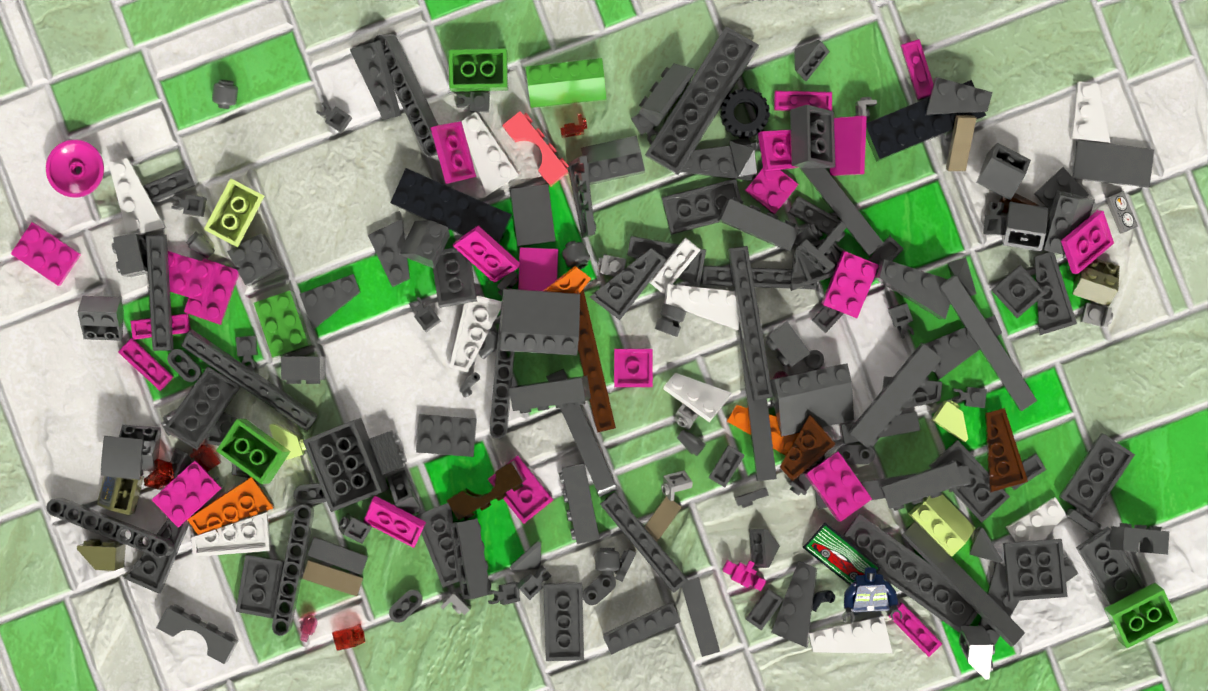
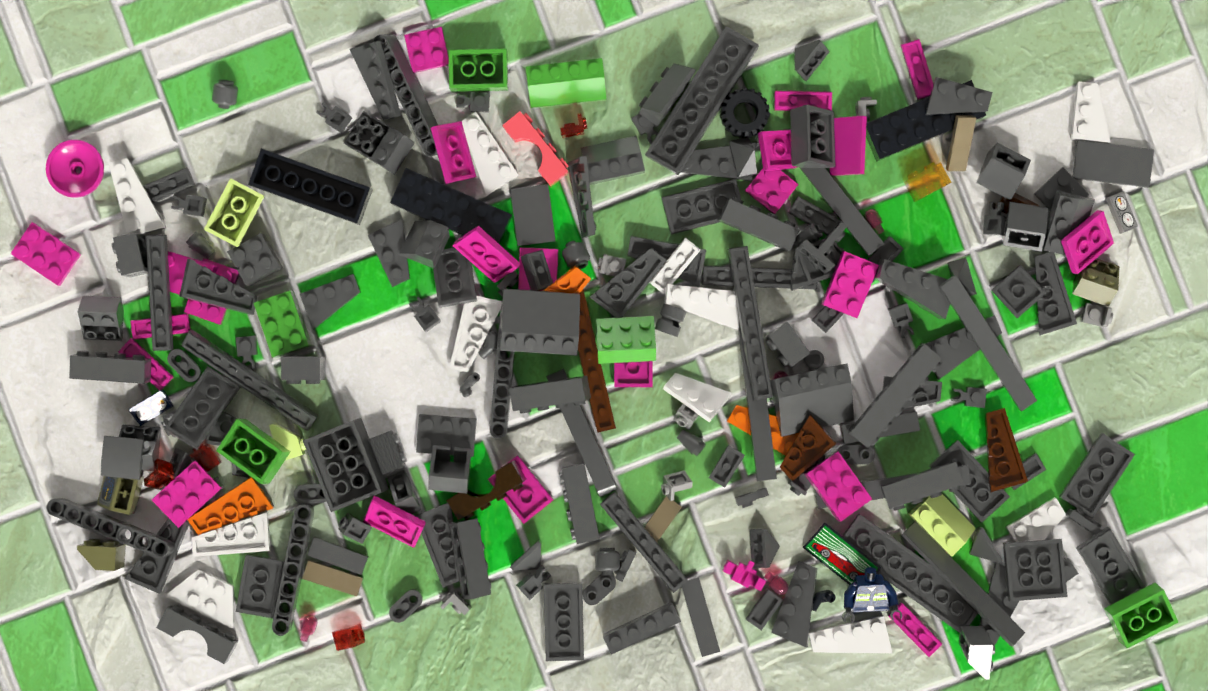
(110, 368): none -> dark grey brick
(151, 407): none -> slope
(206, 596): none -> white wing
(209, 288): none -> dark grey wing
(310, 186): none -> black brick
(379, 142): none -> dark grey slope
(427, 49): none -> dark pink plate
(449, 475): none -> dark grey piece
(507, 594): dark grey plate -> none
(536, 270): none -> dark grey slope
(626, 339): none -> bright green brick
(777, 583): none -> clear pink cylinder
(874, 220): none -> clear pink cylinder
(928, 181): none -> clear yellow brick
(951, 419): yellowish green slope -> none
(1128, 538): dark grey arch -> none

